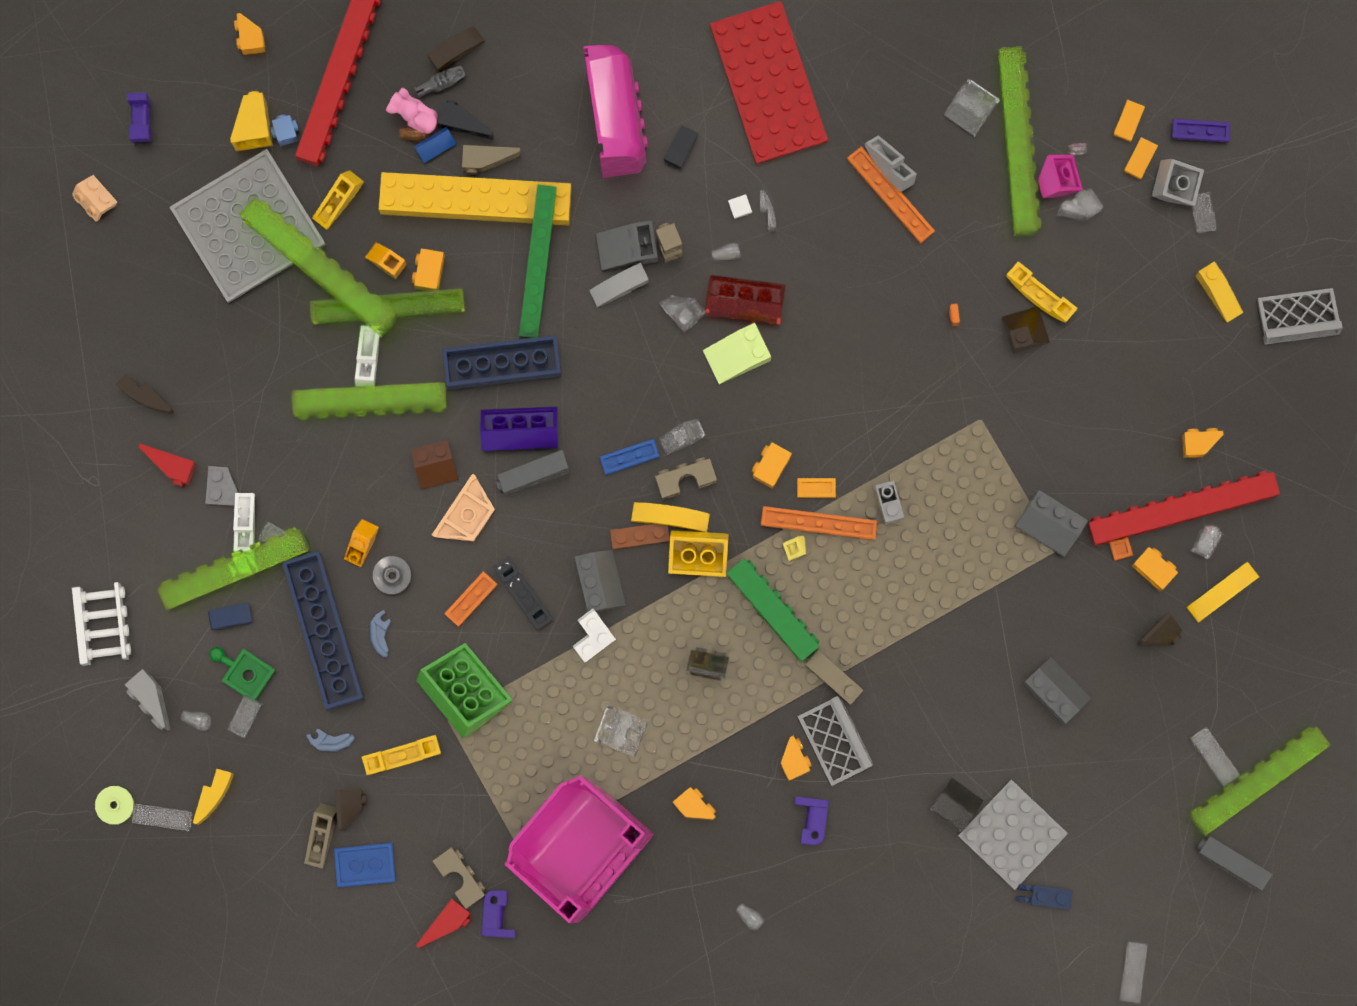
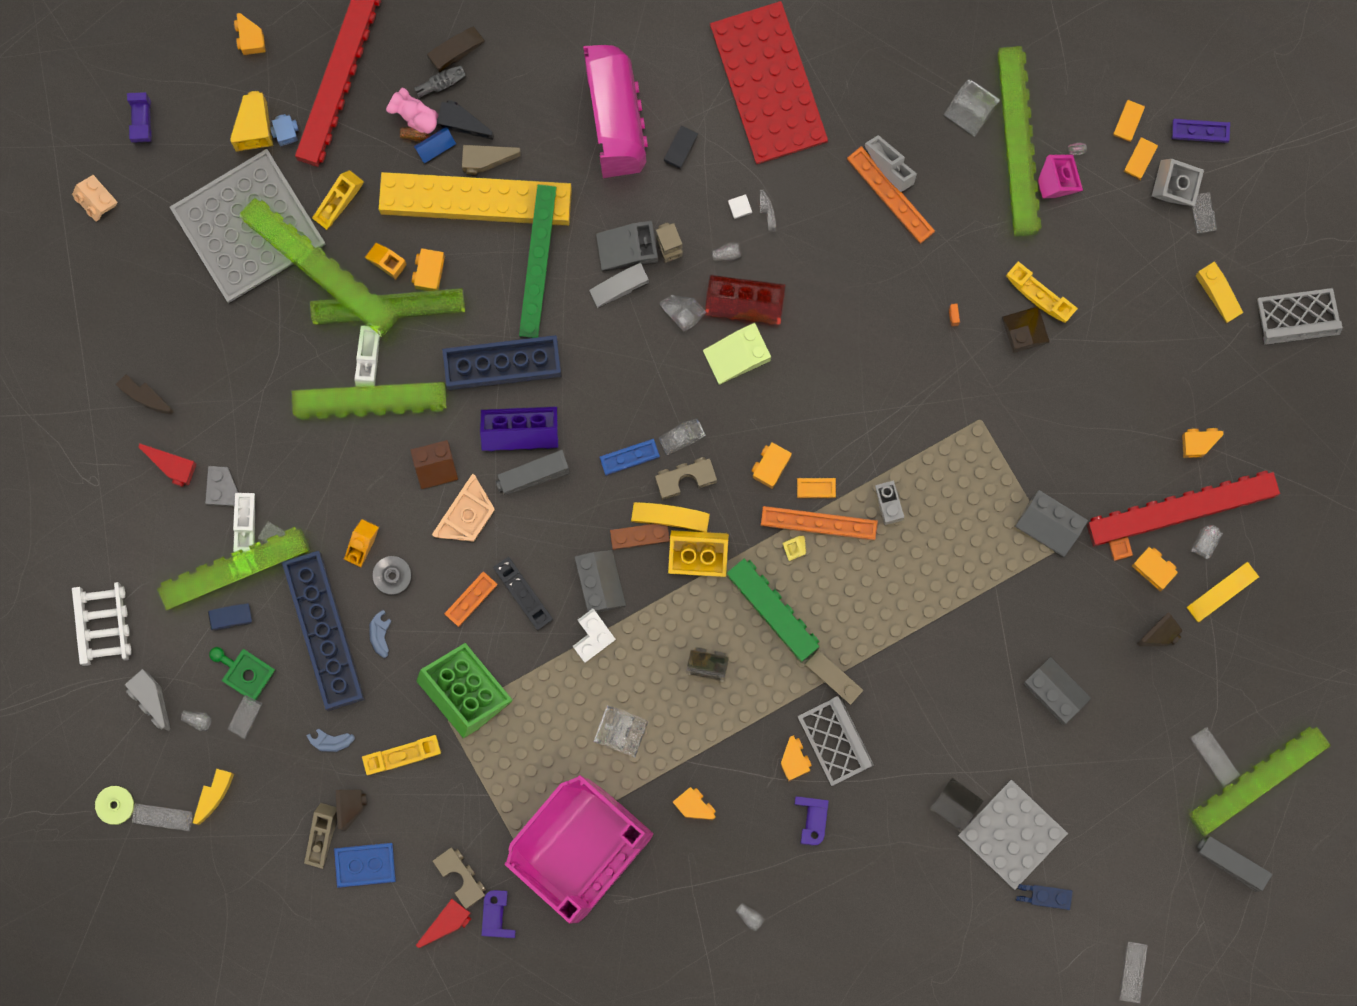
(1082, 207): clear slope -> none

